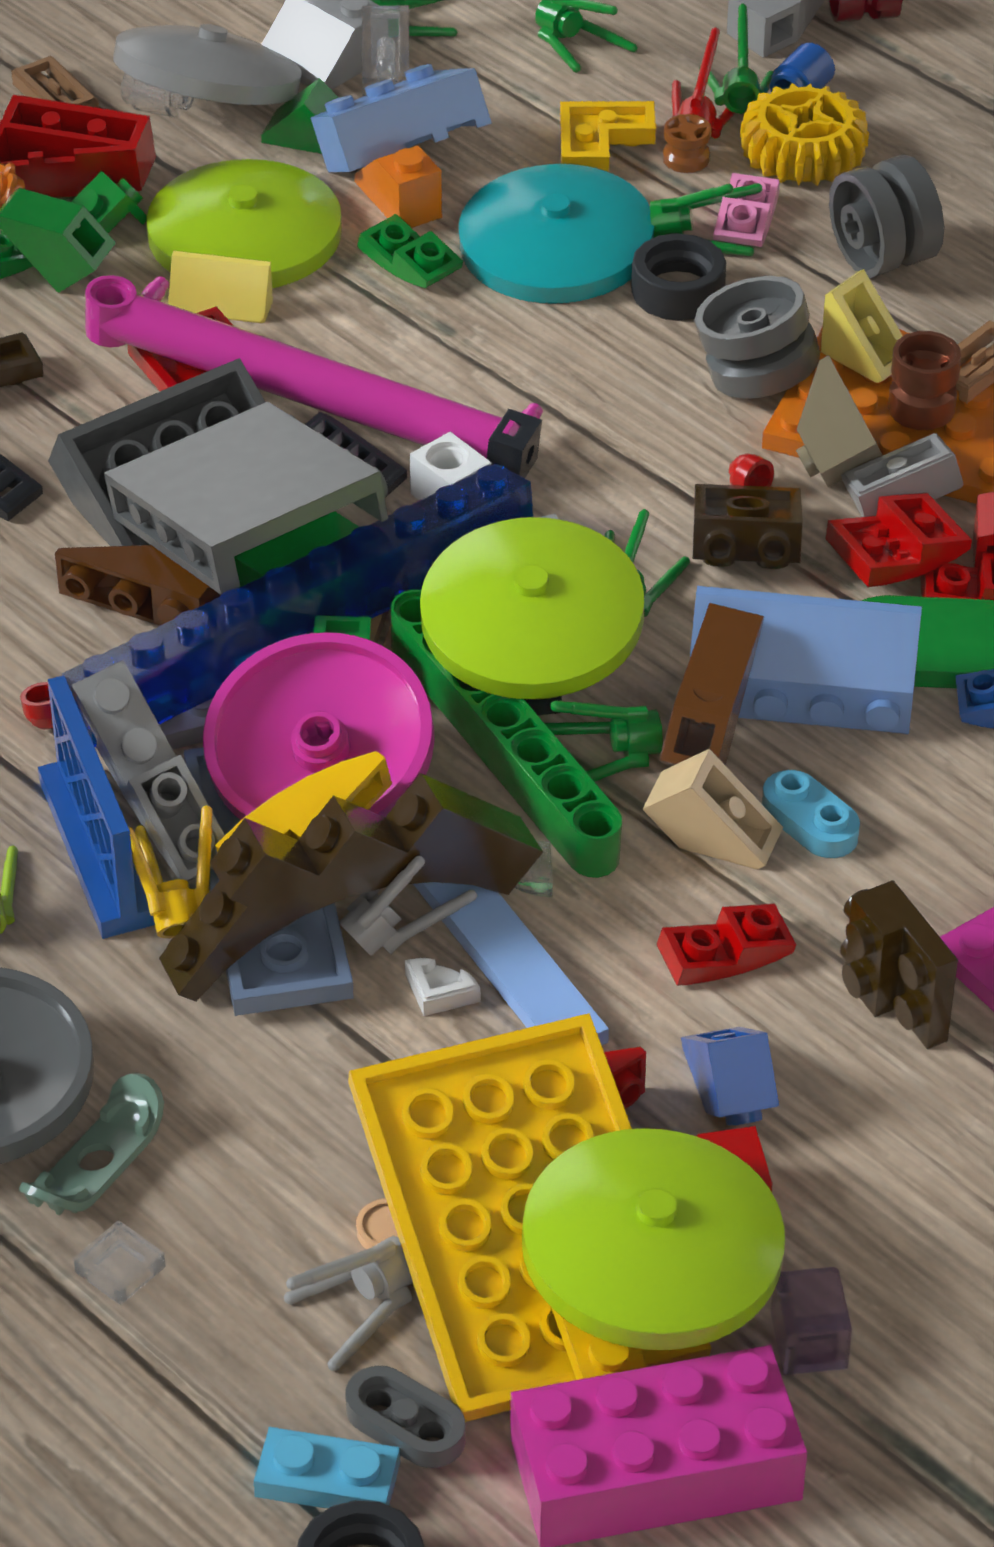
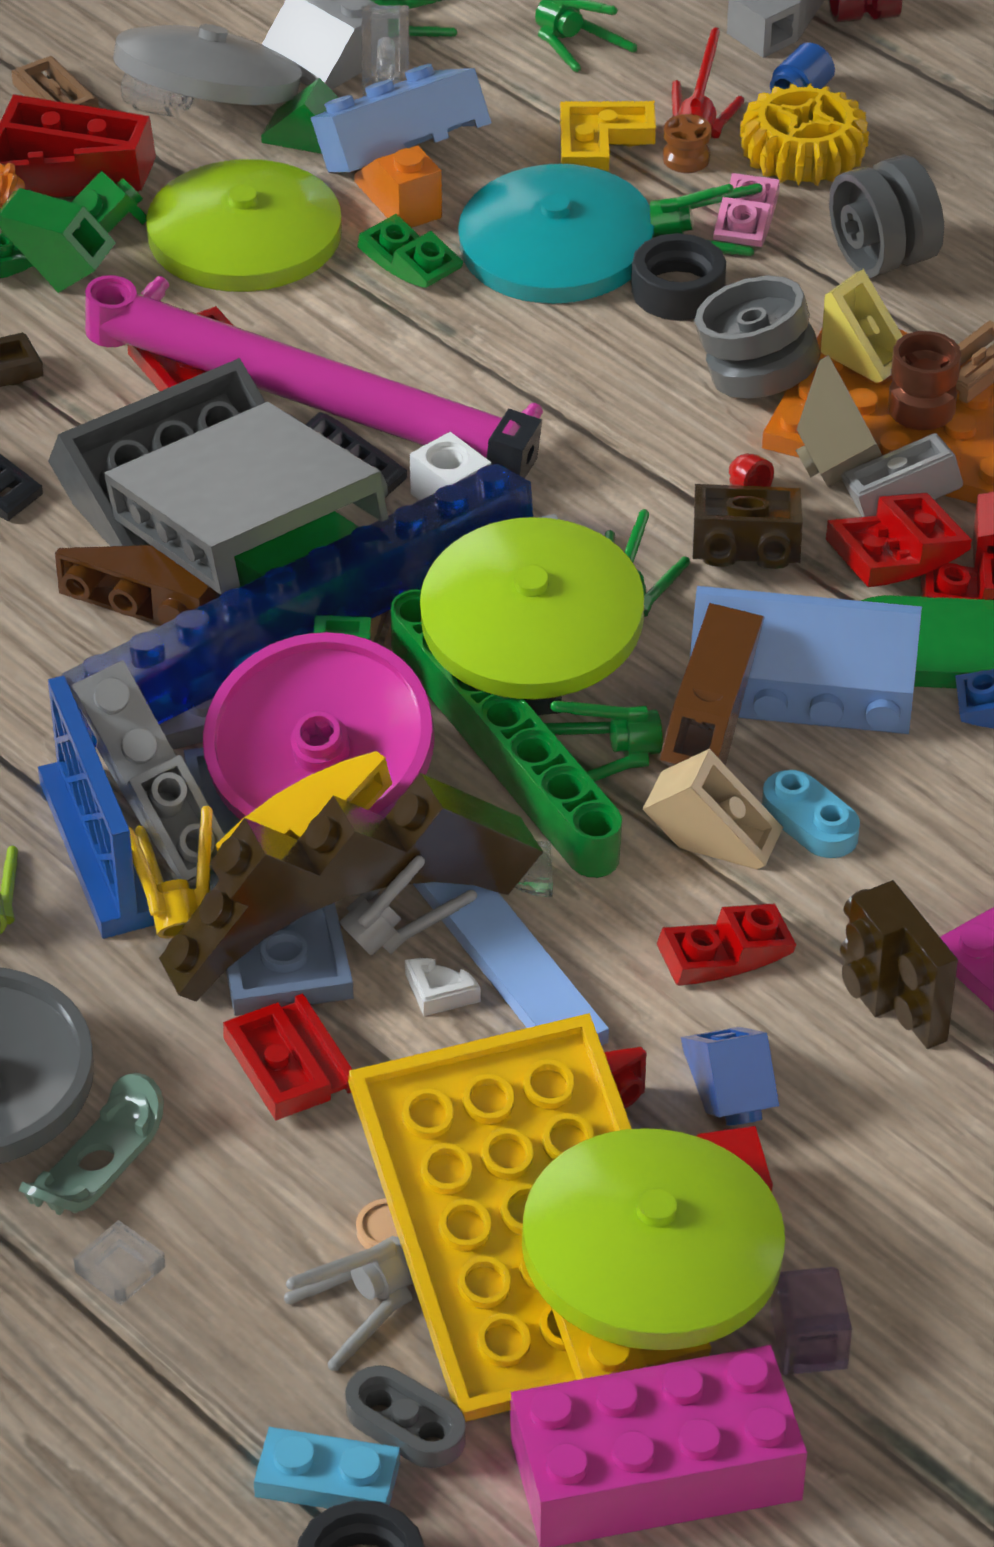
(37, 706): red hinge -> none
(232, 284): light yellow slope -> none
(288, 1056): none -> red plate
(740, 83): green plant -> none

